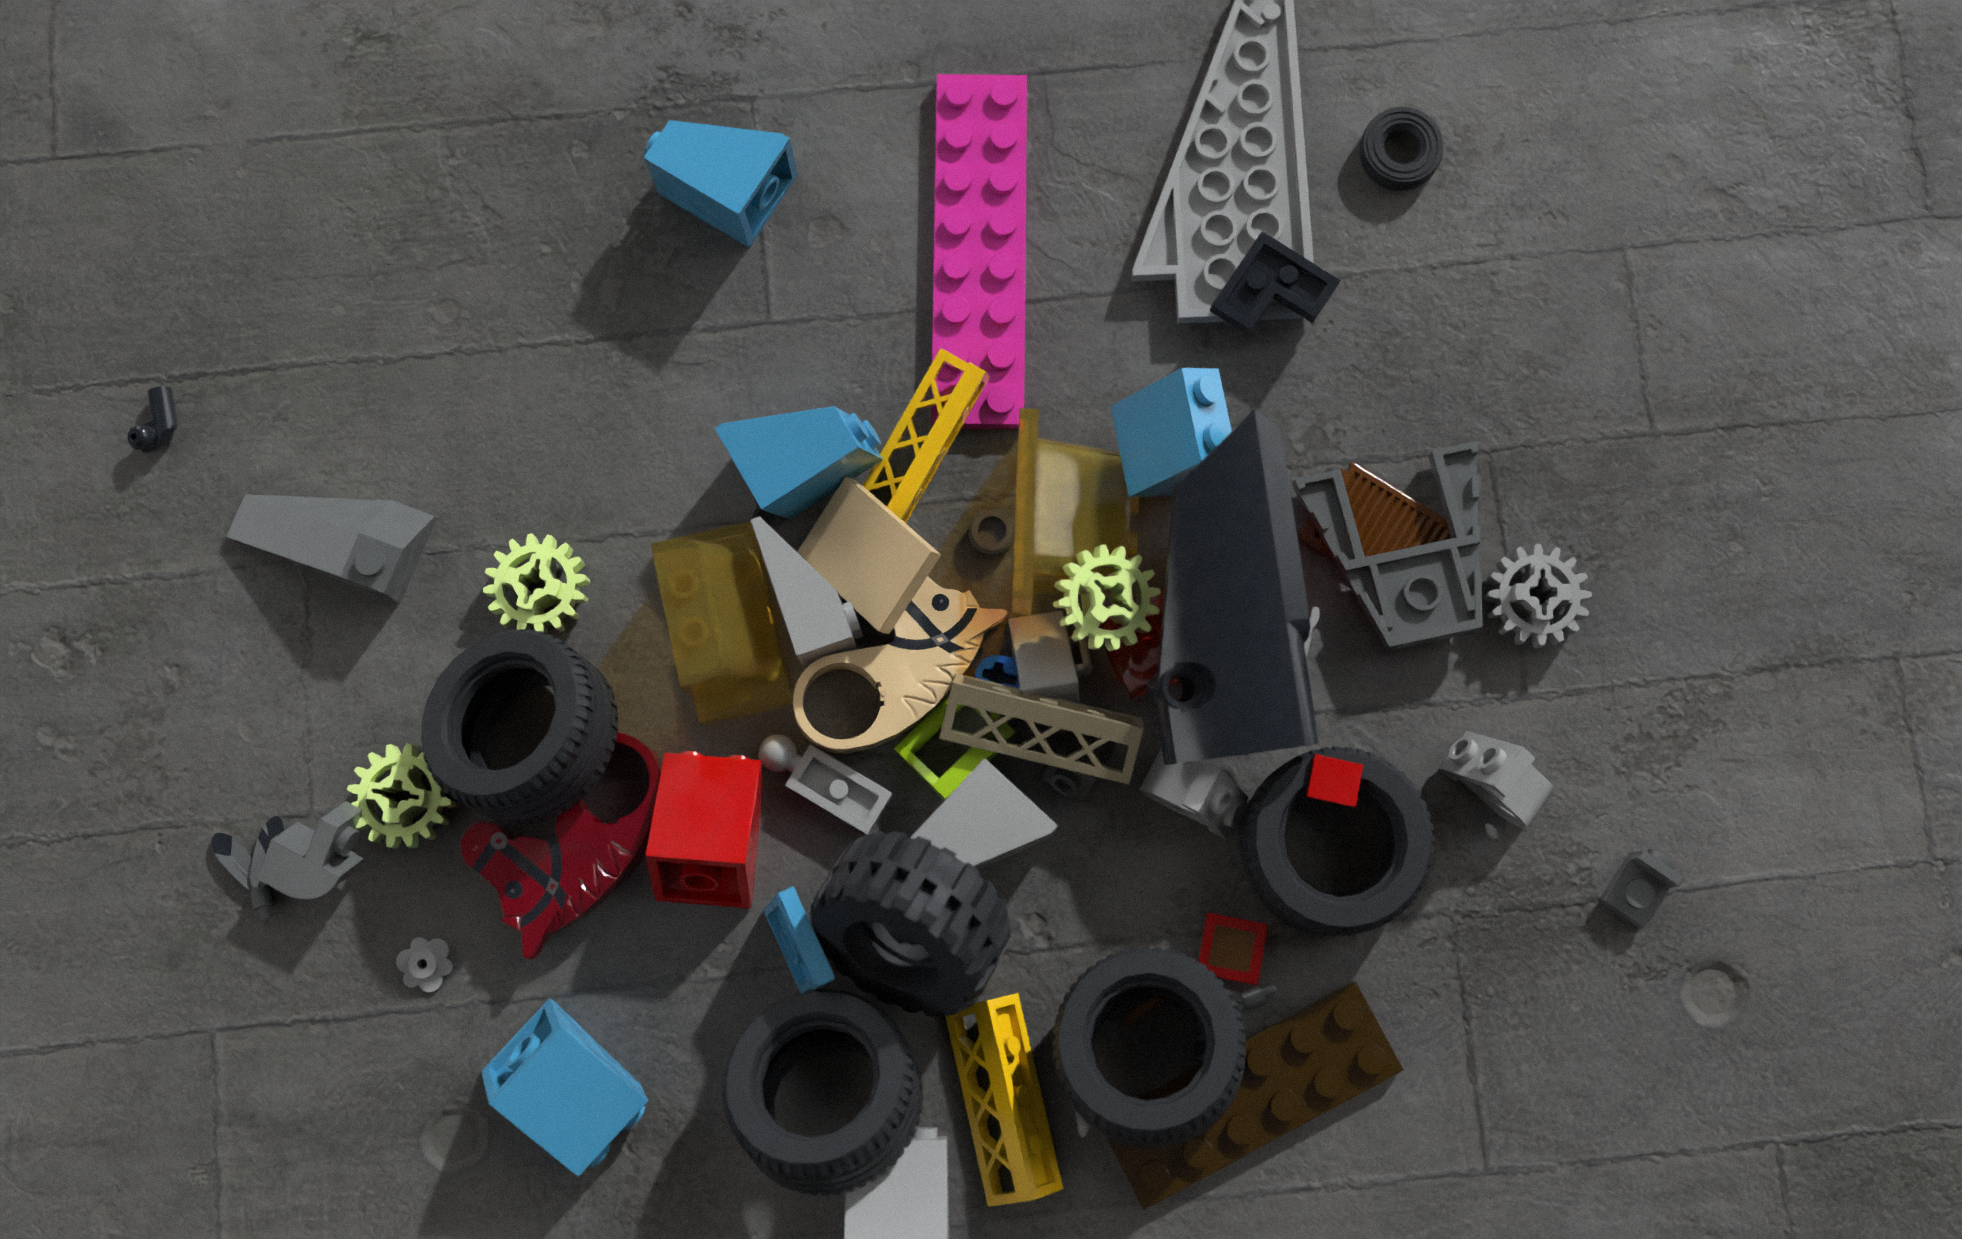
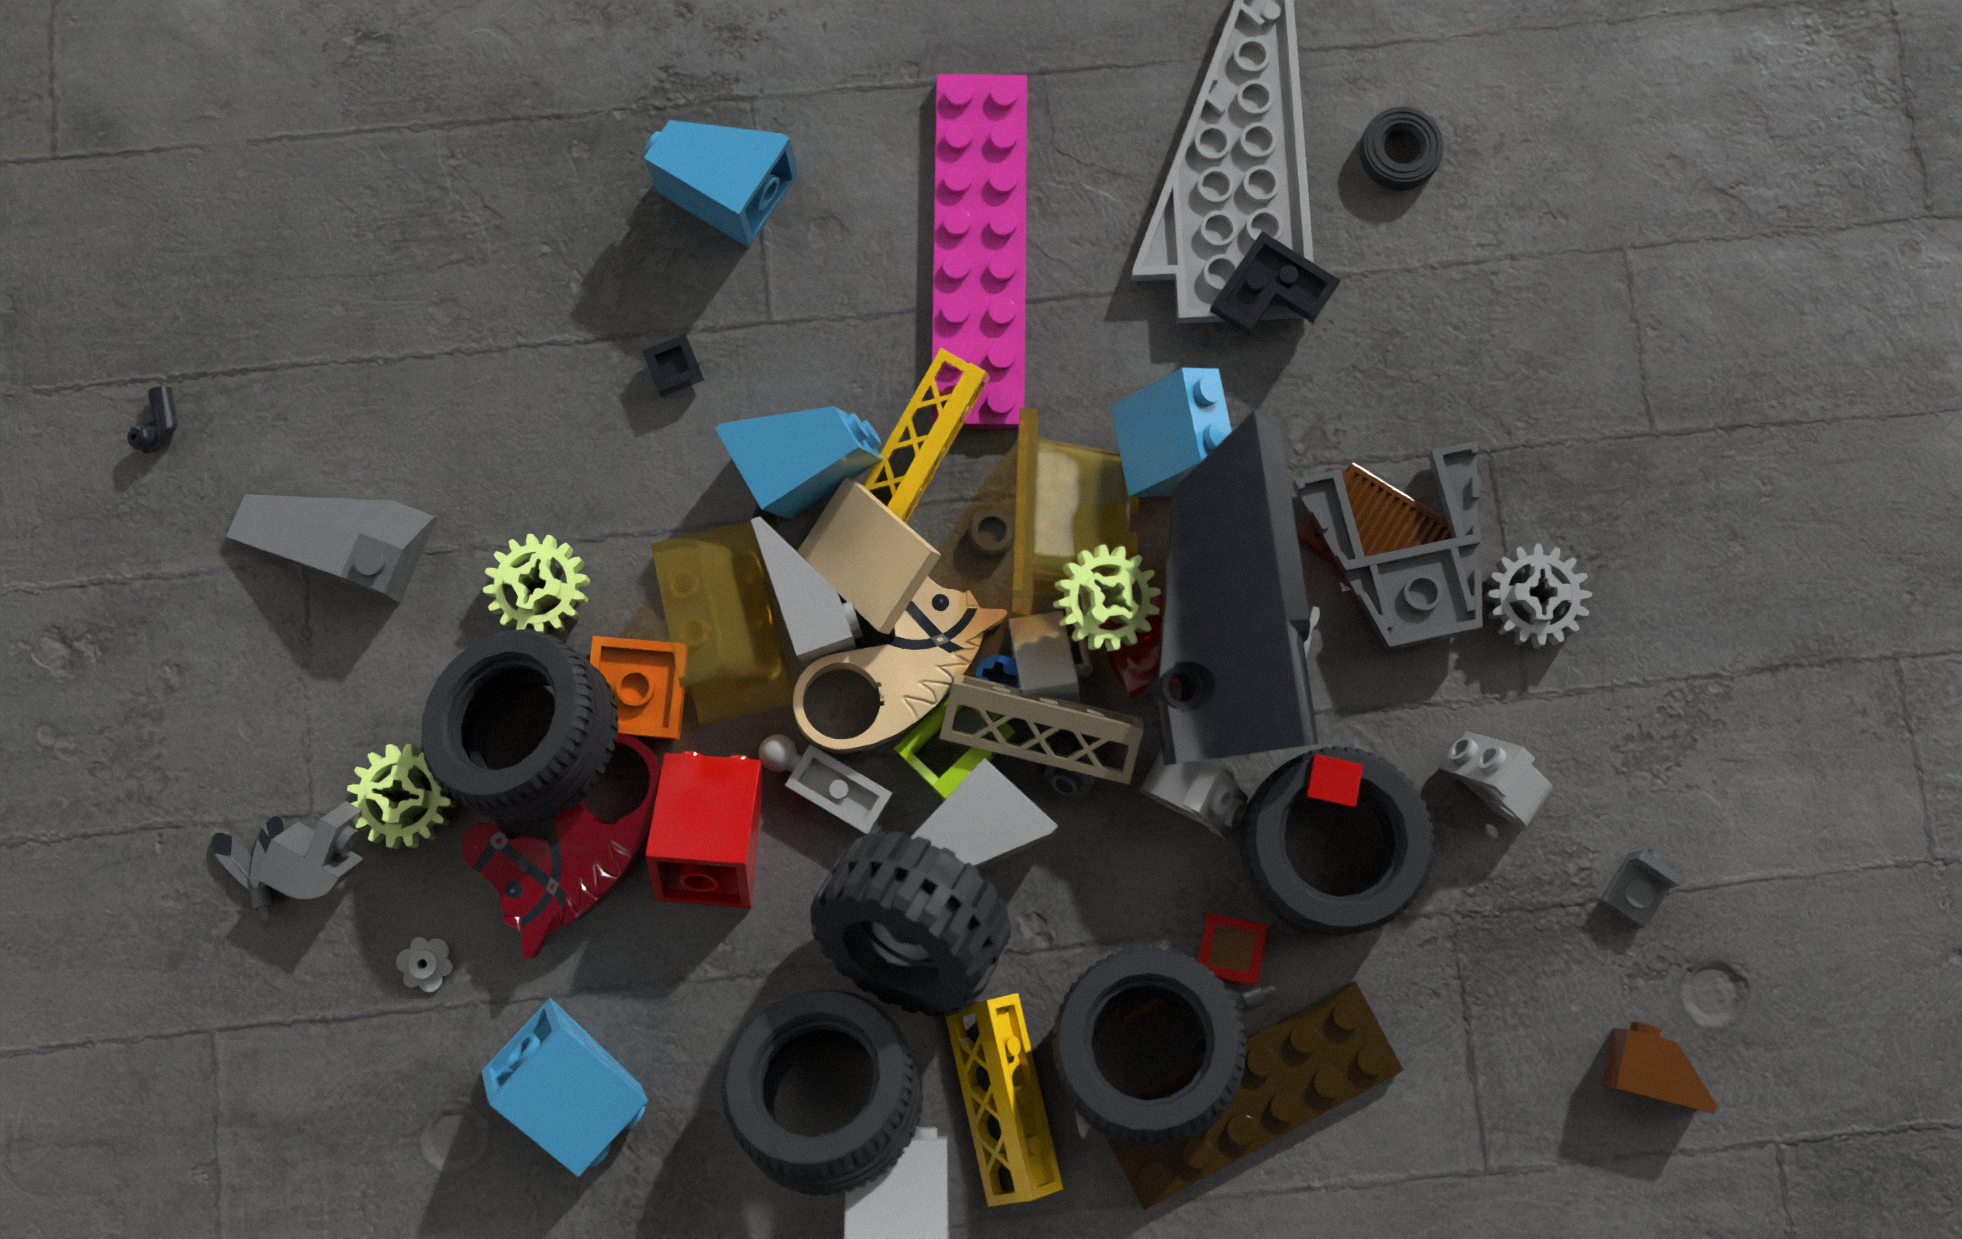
(643, 685): none -> orange plate
(673, 365): none -> black plate
(798, 941): dark azure tile -> none
(1654, 1069): none -> reddish brown slope

